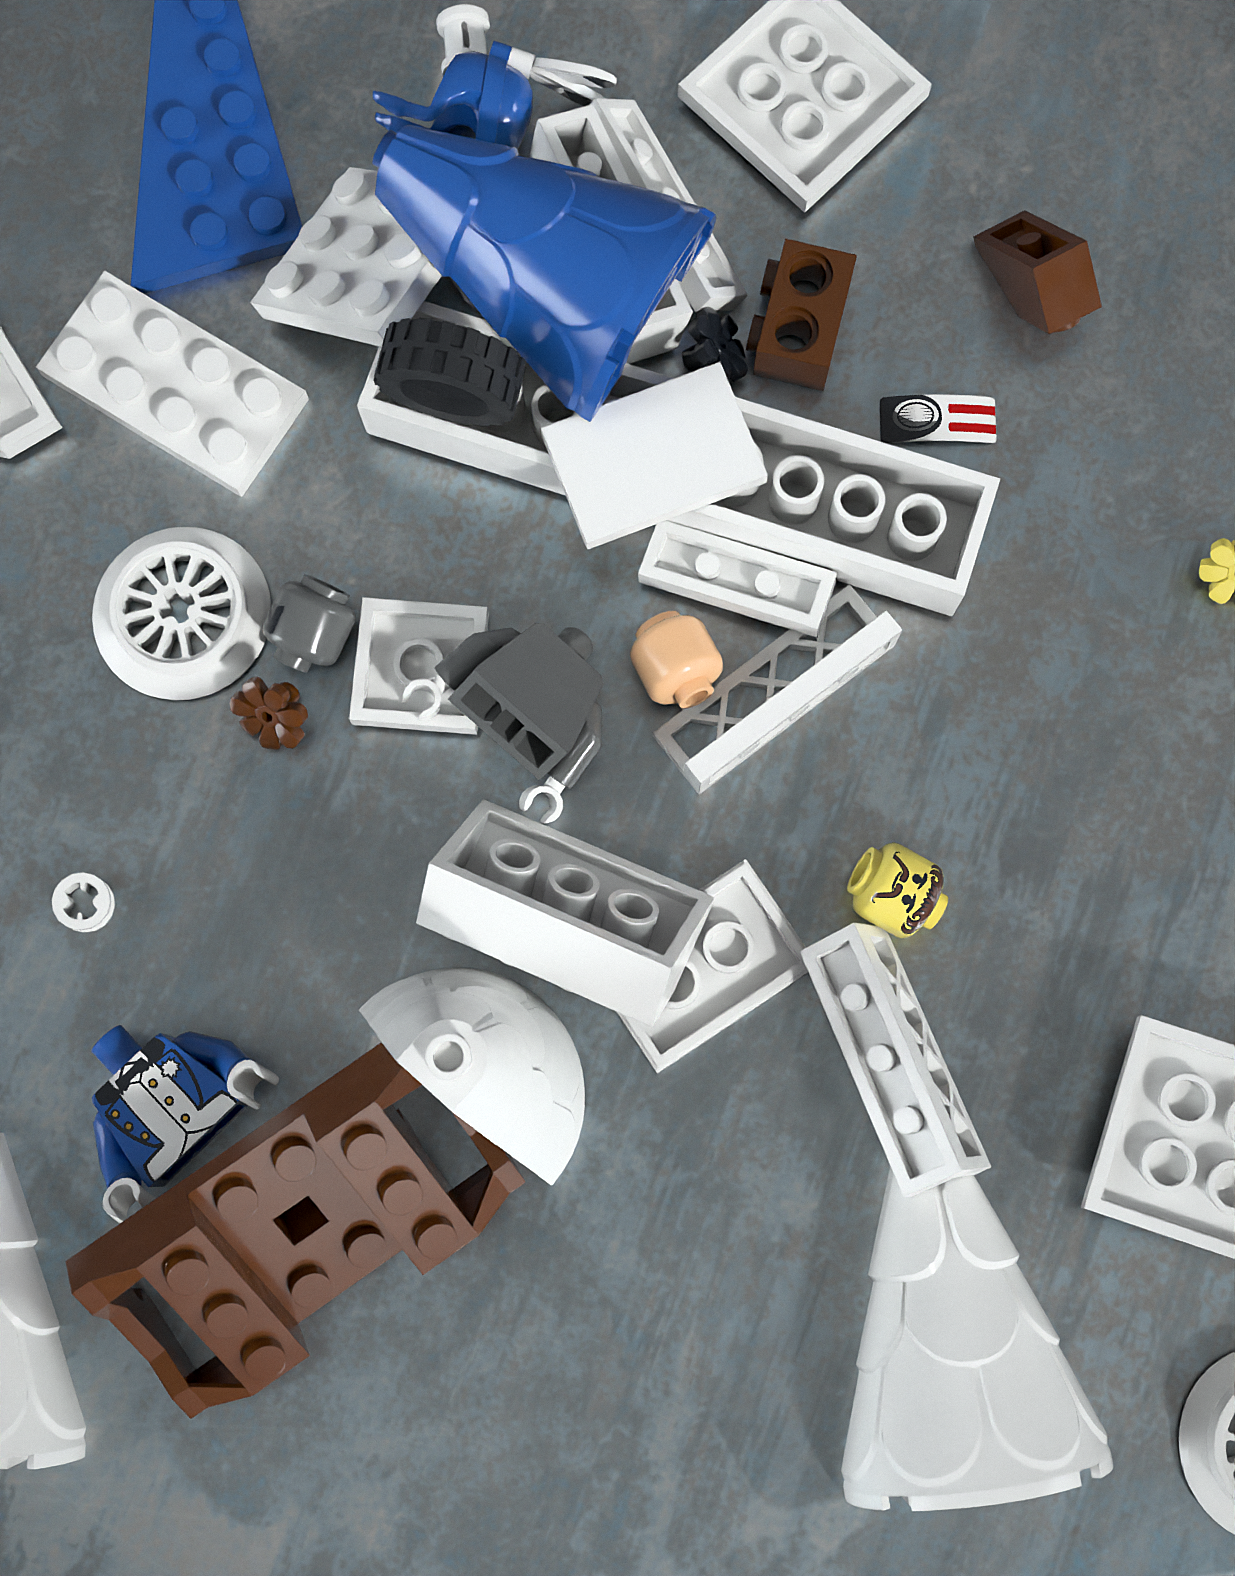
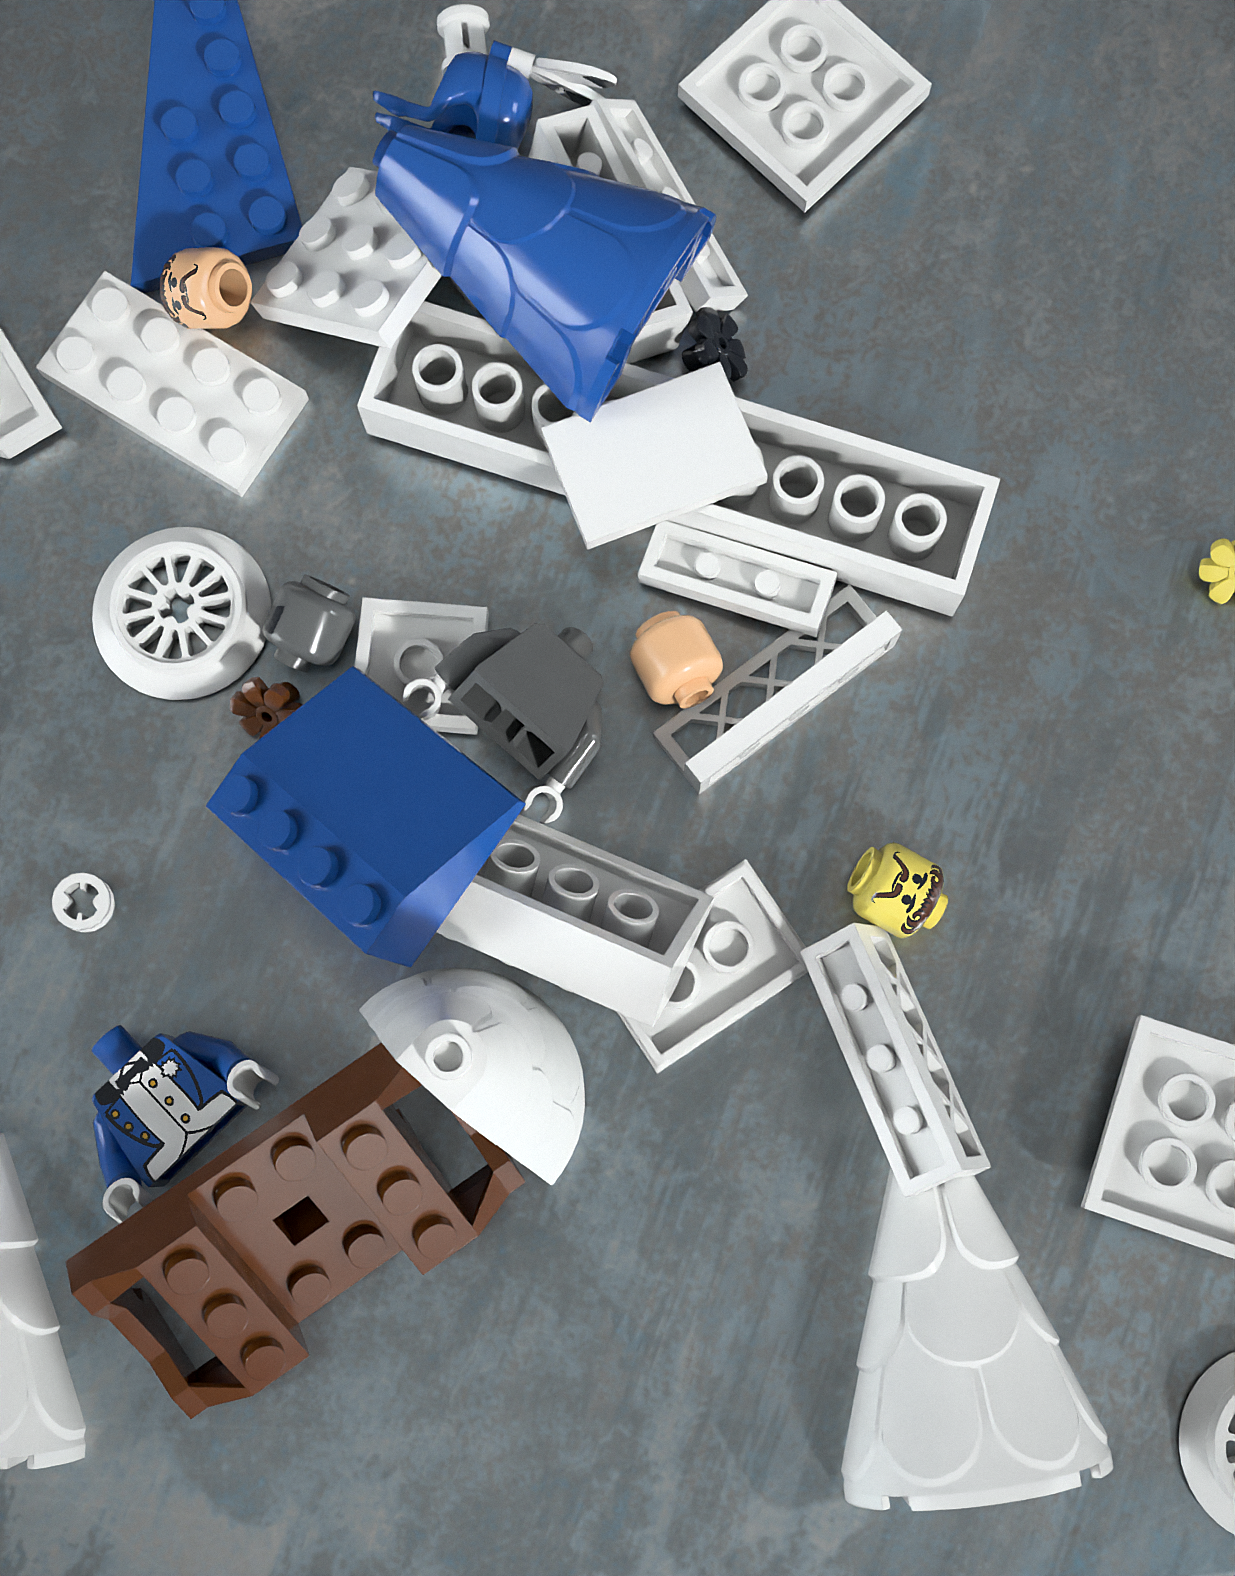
(205, 288): none -> light nougat head
(367, 814): none -> blue slope
(450, 372): black tyre -> none
(809, 316): reddish brown brick -> none
(937, 418): sticker -> none
(1041, 271): reddish brown slope -> none

